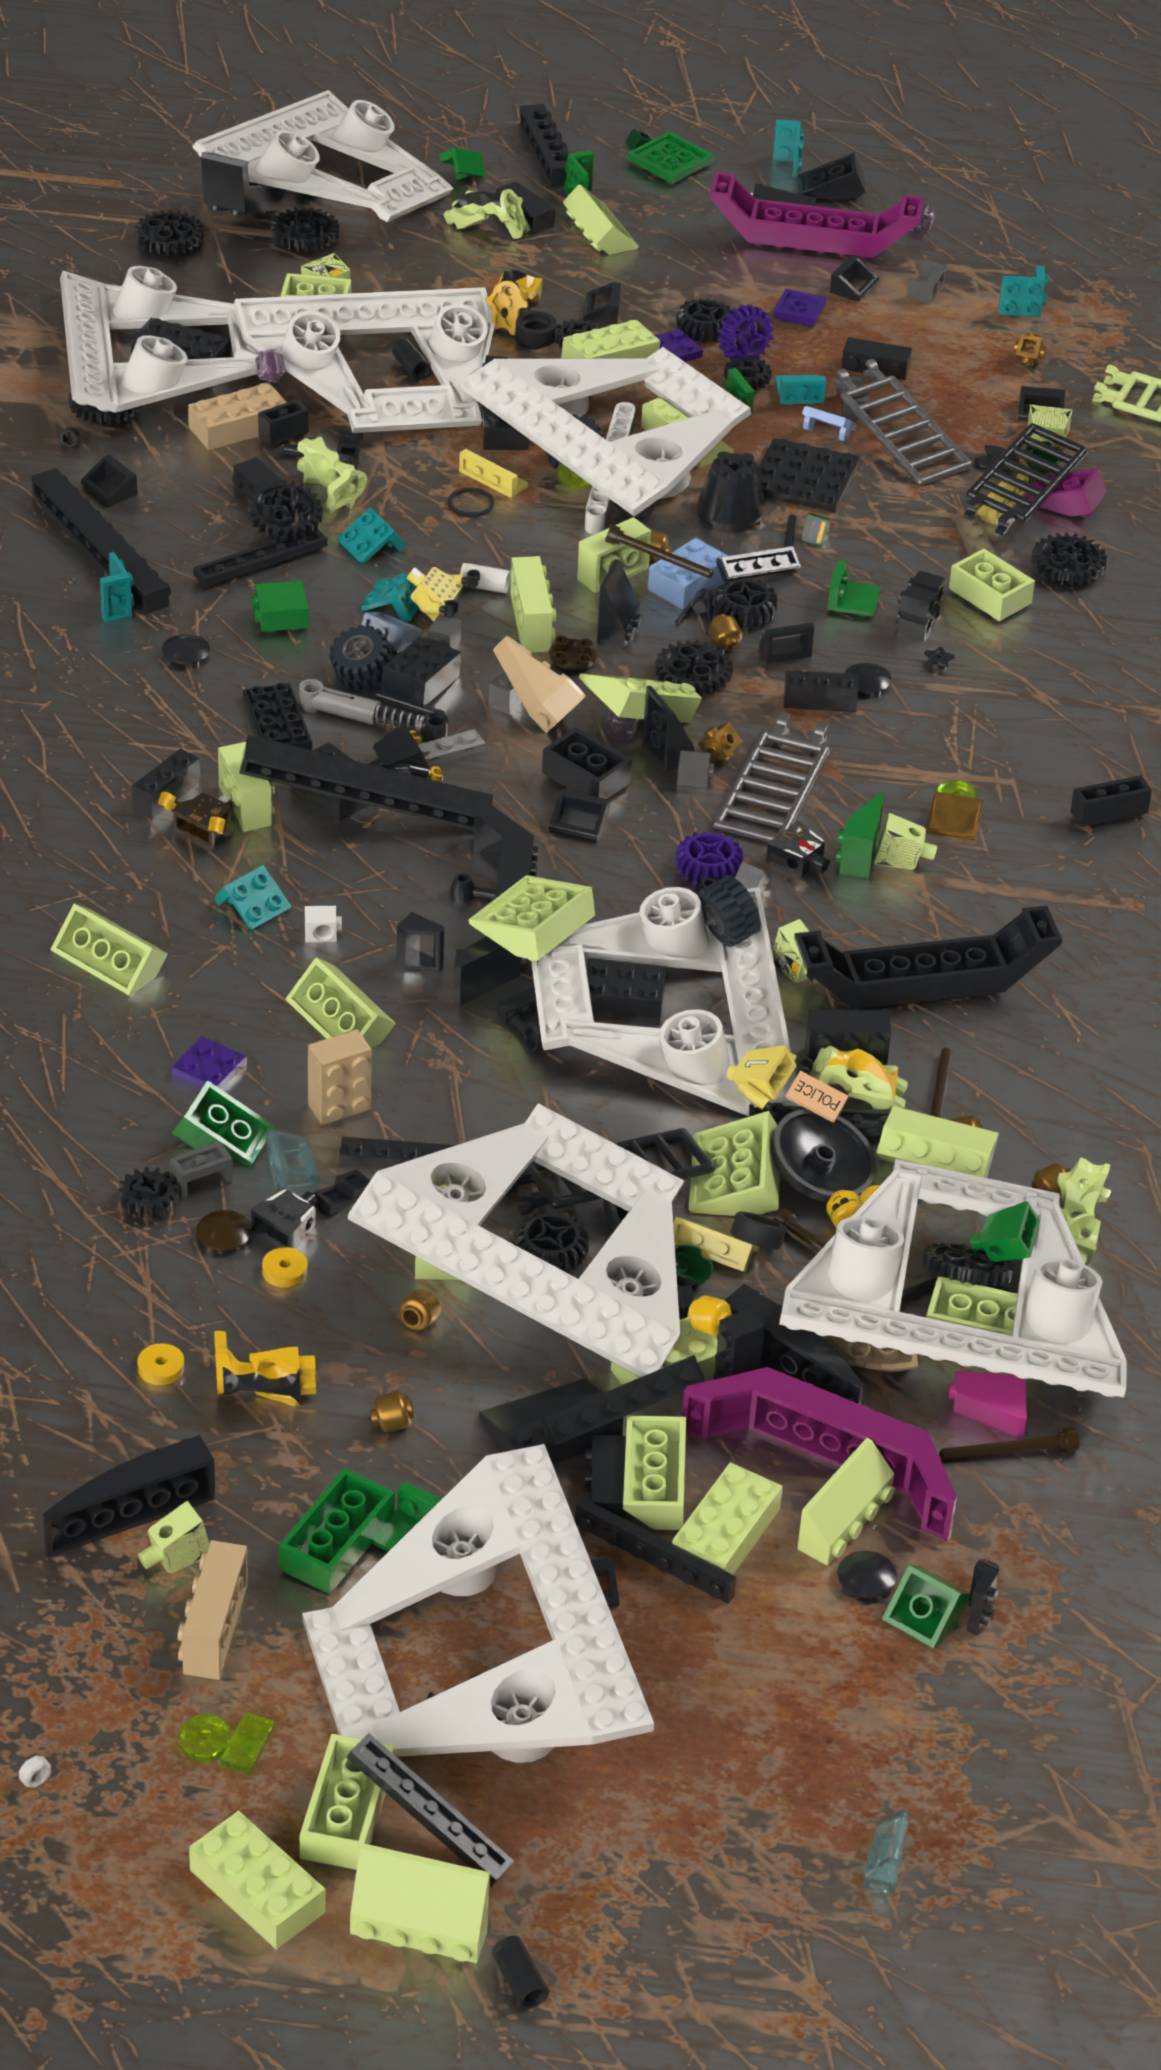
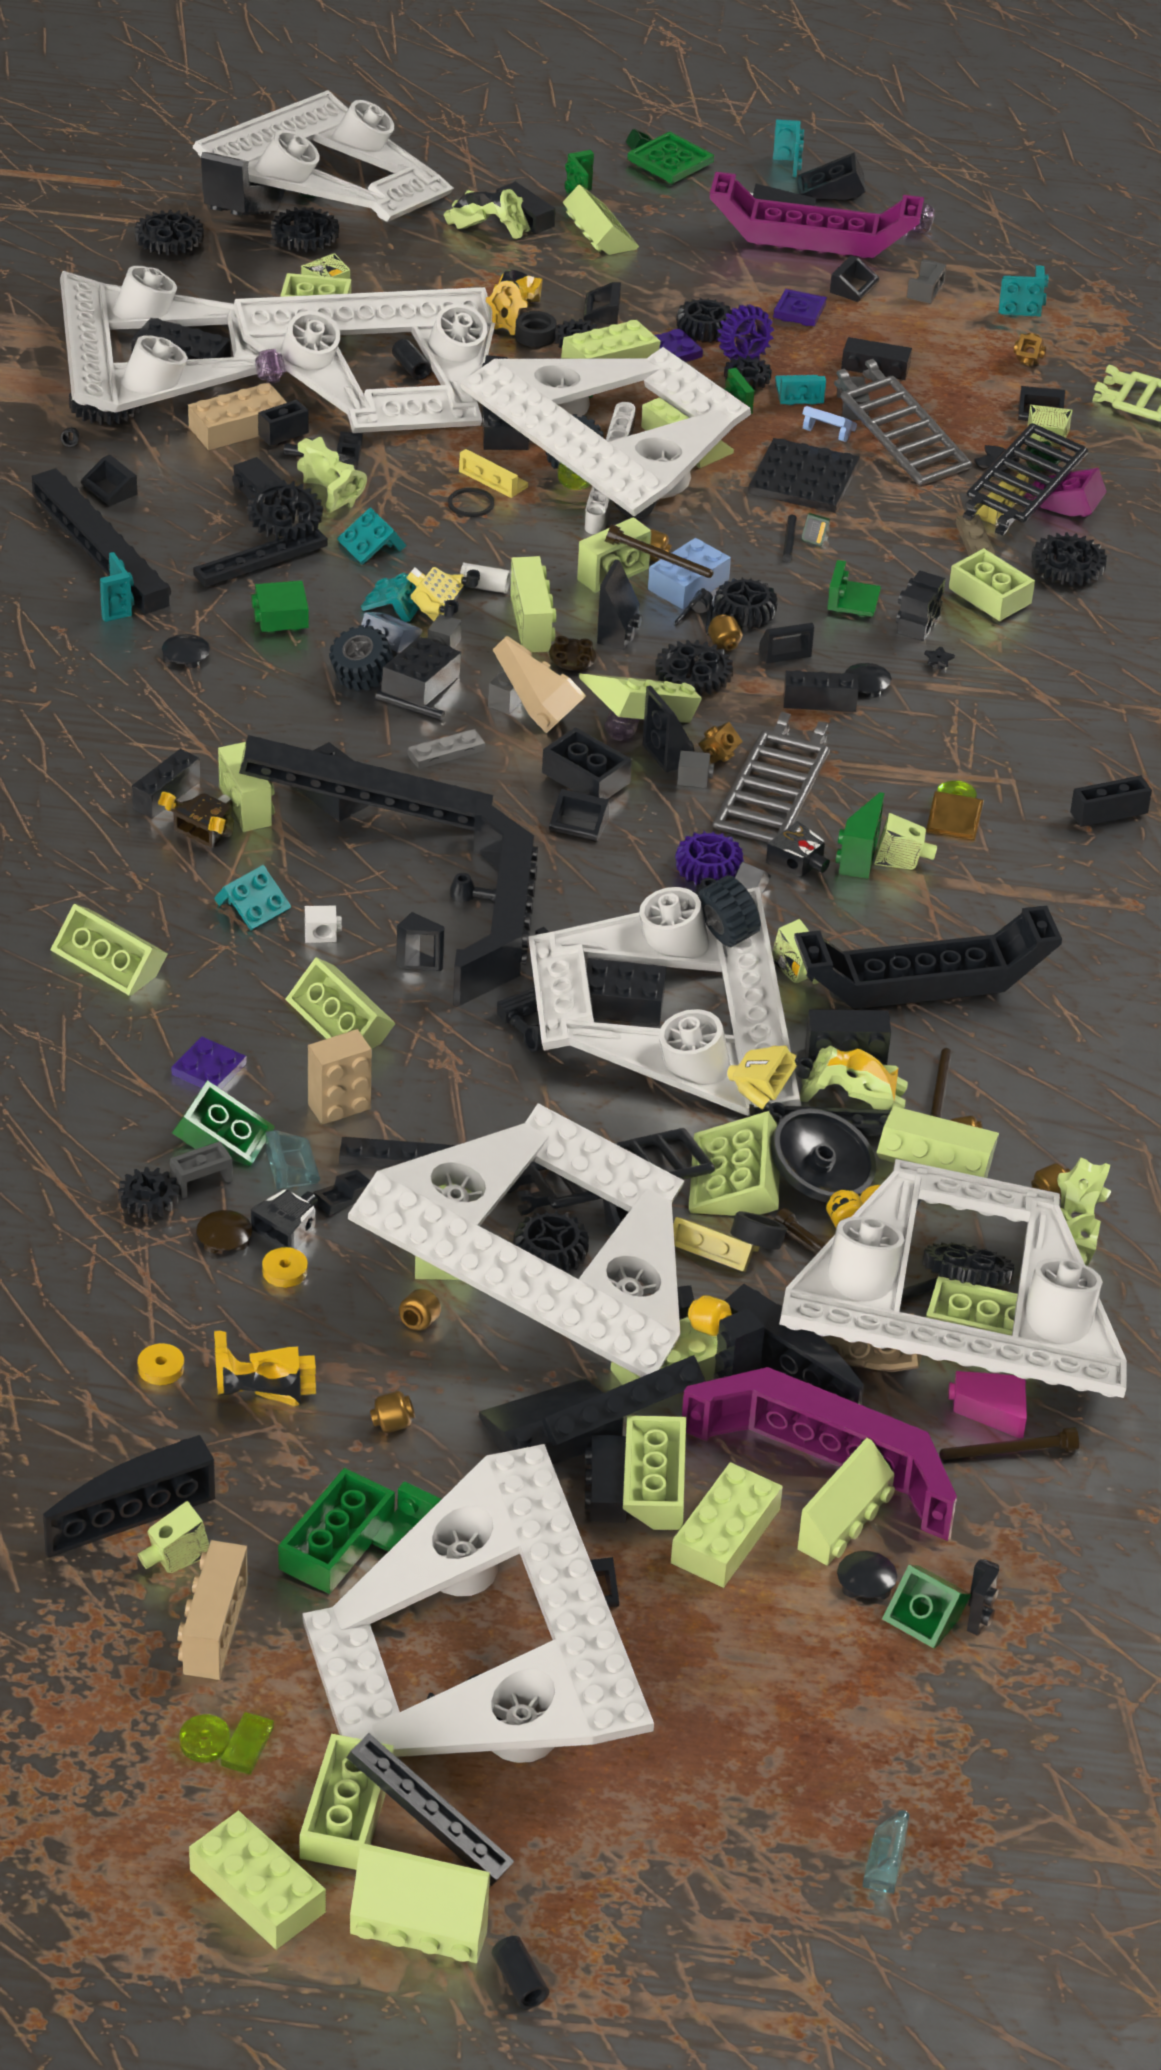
(35, 1771): white tile -> none
(277, 715): black tile -> none
(316, 698): piece -> none
(401, 753): black torso -> none
(465, 162): green panel -> none
(535, 915): yellowish green slope -> none
(545, 142): black brick -> none
(655, 1551): black plate -> none
(691, 1265): dark green hair -> none
(732, 493): black cone -> none
(758, 563): tile -> none
(817, 1096): light nougat panel -> none
(1008, 1233): green torso -> none

